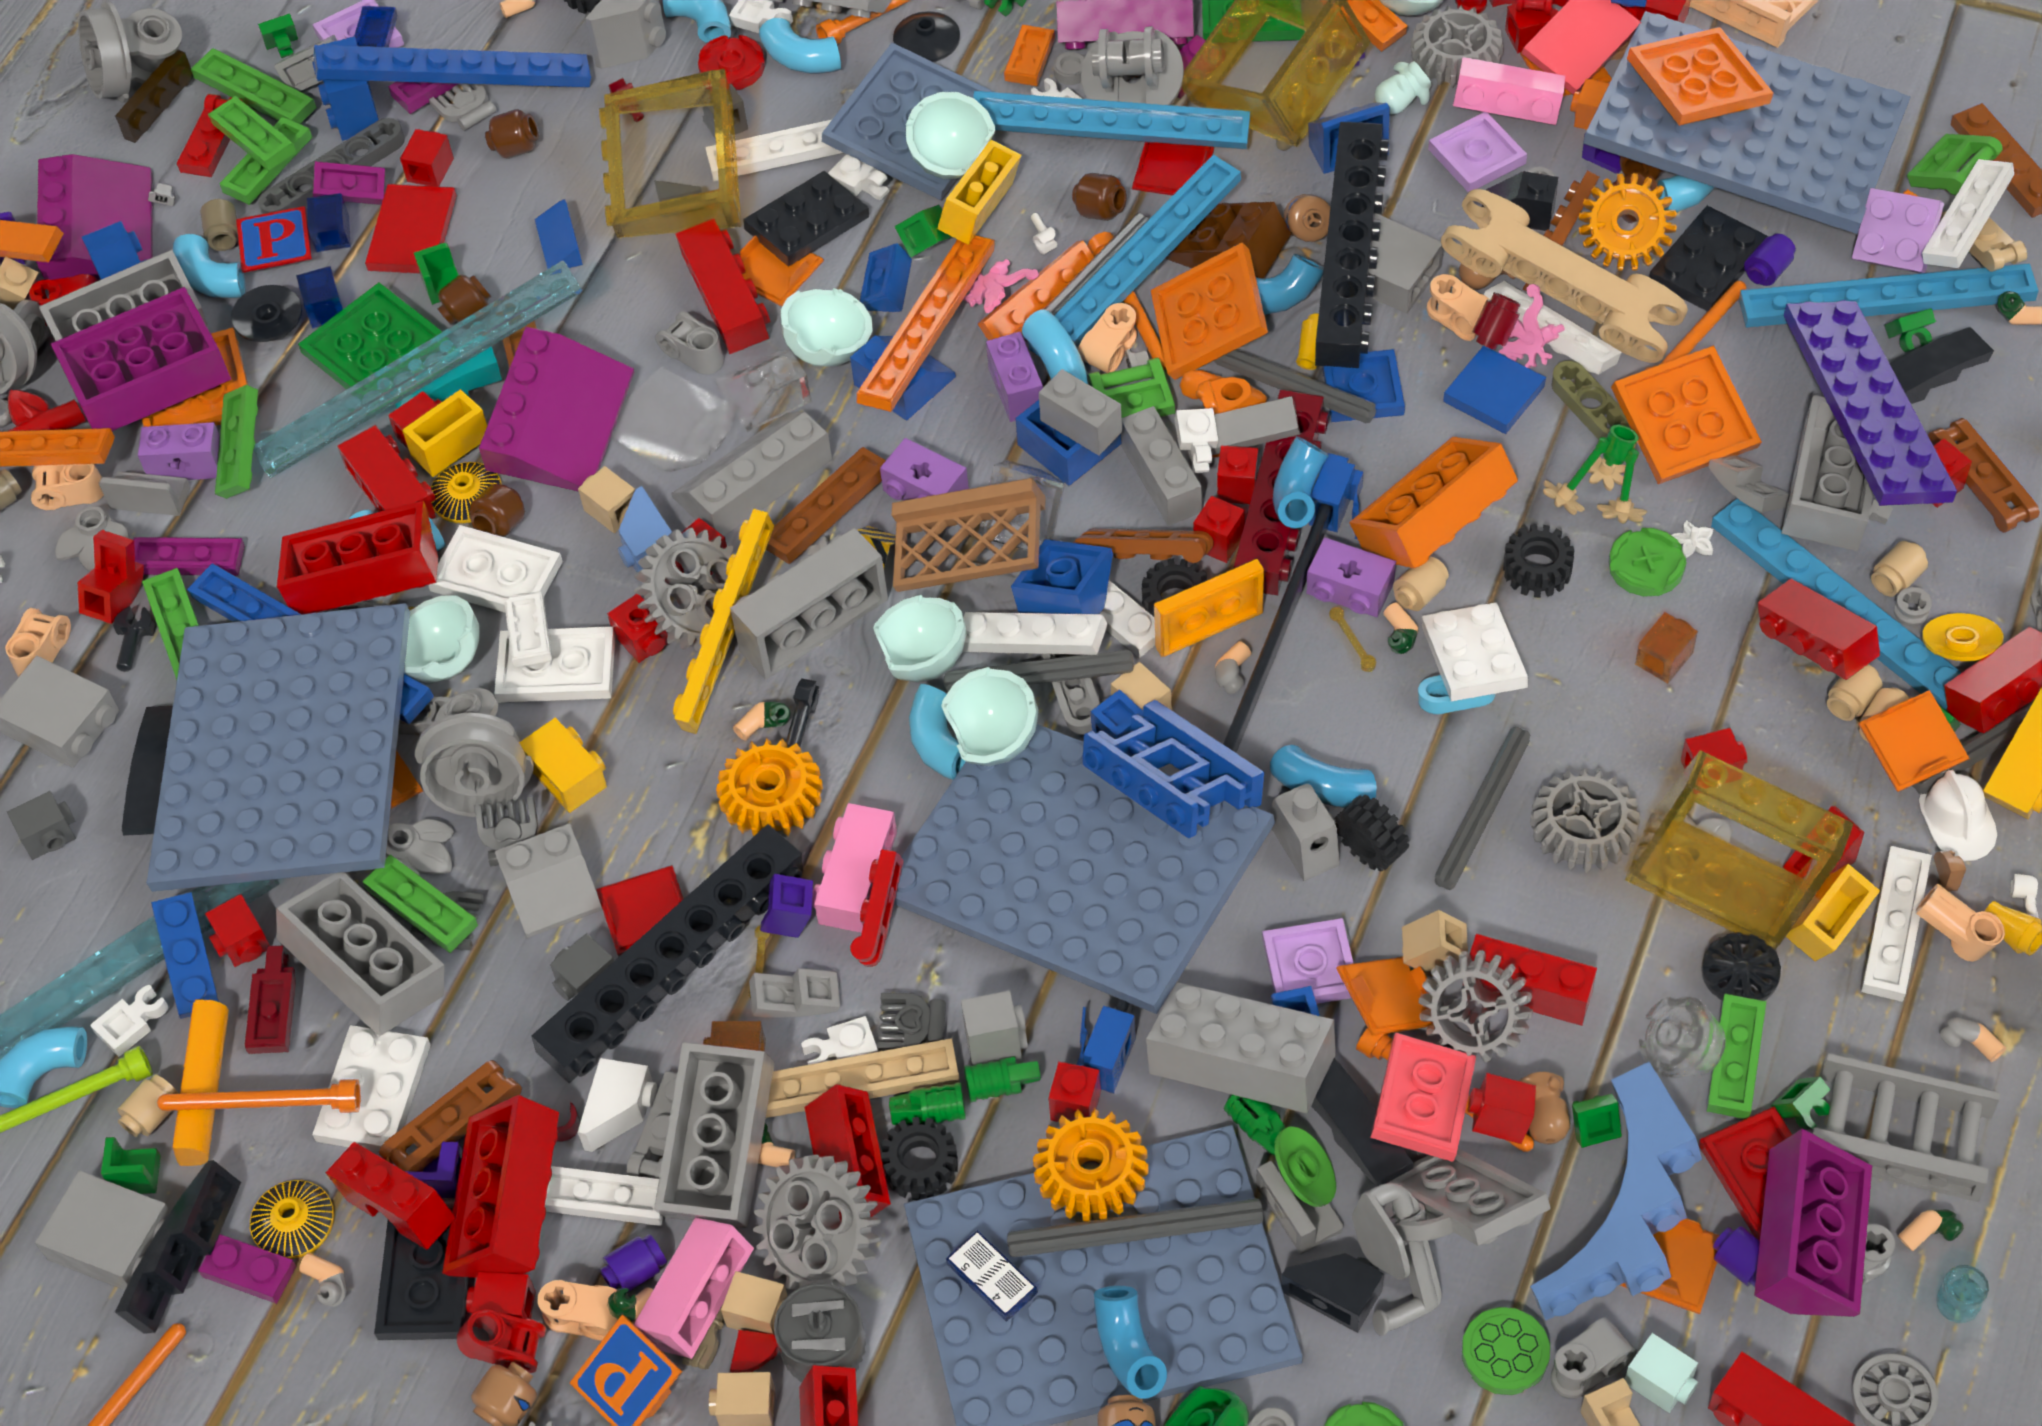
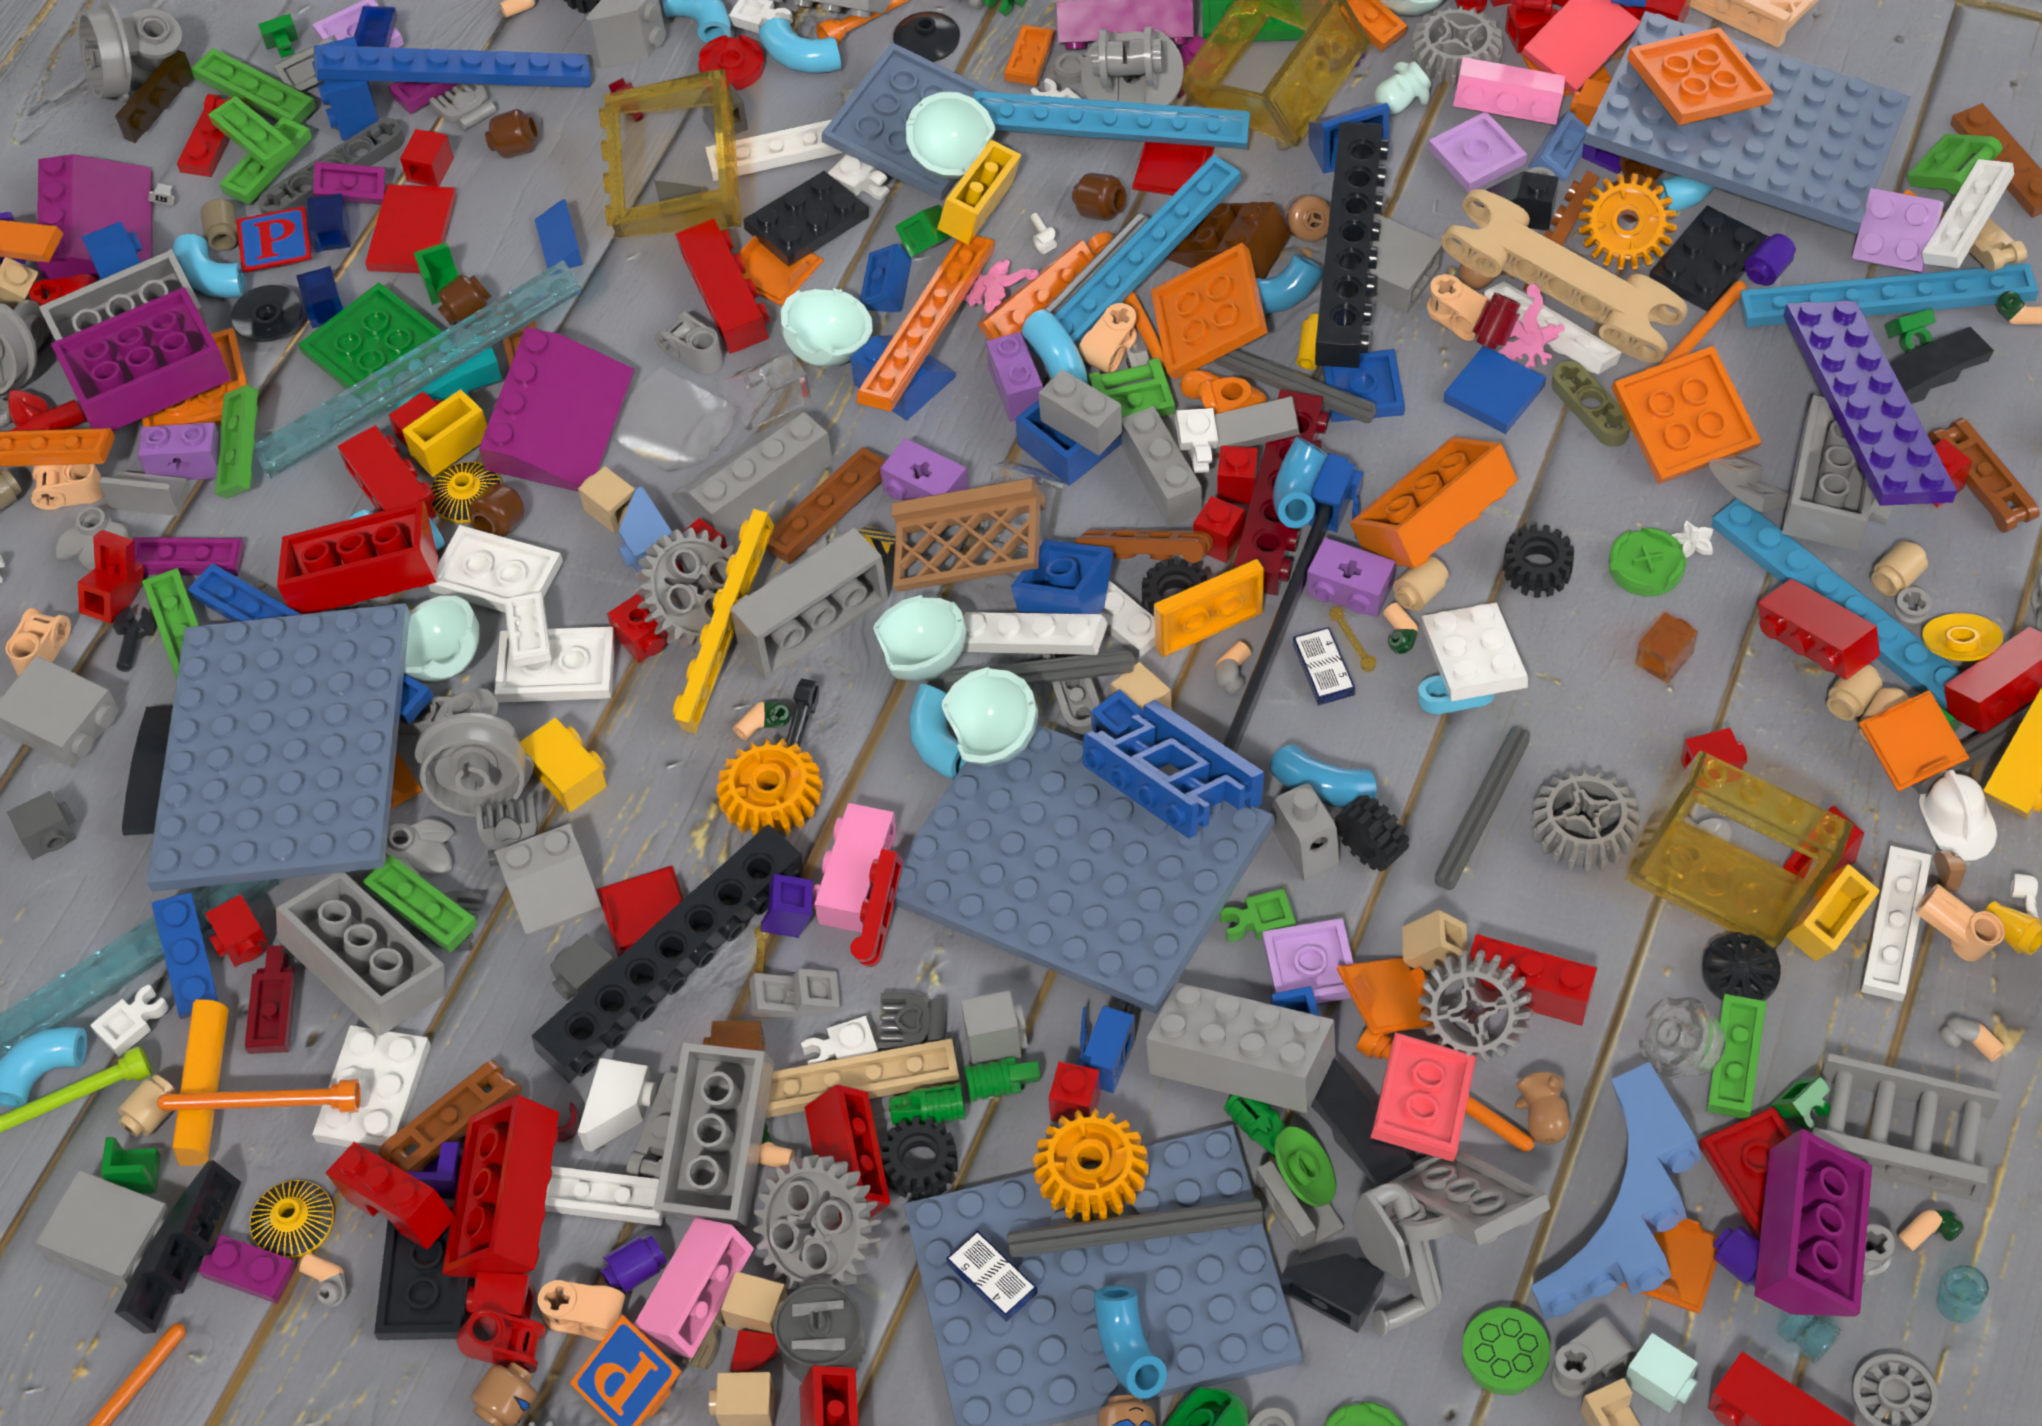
(621, 1304): dark green arm -> none
(1261, 914): none -> bright green plate
(1323, 666): none -> tile
(1502, 1108): red brick -> none
(1561, 146): none -> medium blue slope
(1596, 1120): green tile -> none
(1616, 449): plant -> none
(1810, 1334): none -> clear light blue wheel

